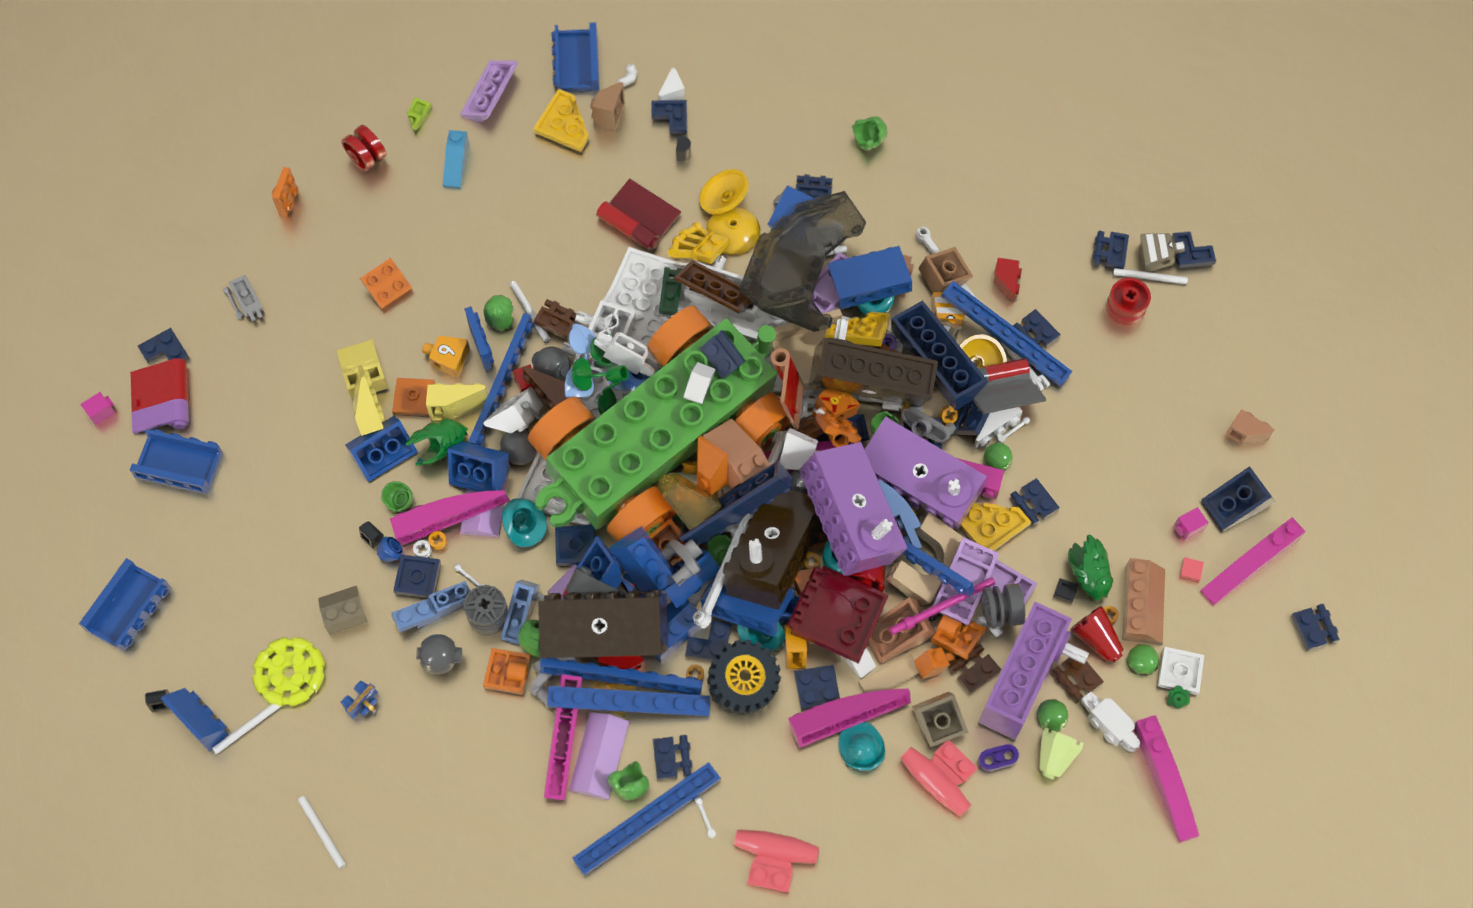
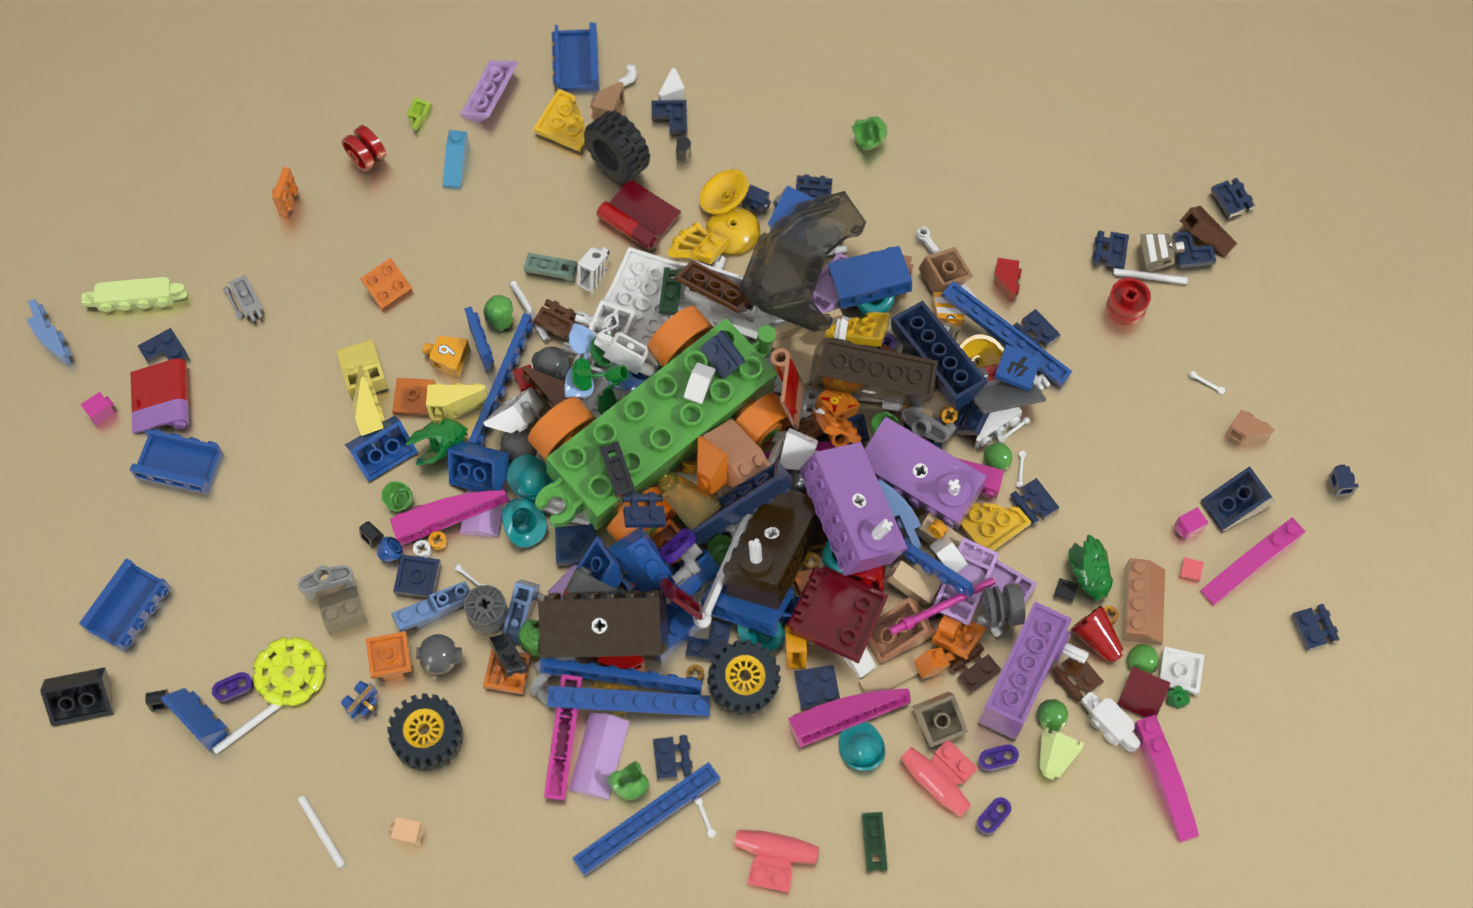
(48, 334): none -> medium blue slope
(77, 696): none -> black slope
(134, 294): none -> yellowish green hinge
(232, 685): none -> dark purple plate
(337, 576): none -> light grey connector
(389, 656): none -> orange panel
(406, 832): none -> light nougat brick
(425, 754): none -> black wheel
(507, 655): none -> black plate
(528, 476): none -> teal hat
(550, 266): none -> sand green plate
(592, 268): none -> white torso
(617, 146): none -> black tyre
(617, 470): none -> black plate
(644, 516): none -> dark blue plate
(677, 546): none -> dark purple plate
(681, 598): none -> dark red slope
(756, 199): none -> dark blue brick
(874, 841): none -> dark green plate
(937, 529): none -> light orange bush
(948, 554): none -> white slope
(993, 816): none -> dark purple plate
(1017, 367): none -> blue tile
(1022, 454): none -> white hinge
(1143, 693): none -> dark red slope
(1208, 230): none -> reddish brown slope
(1220, 390): none -> white hinge
(1229, 200): none -> dark blue plate
(1343, 481): none -> dark blue brick

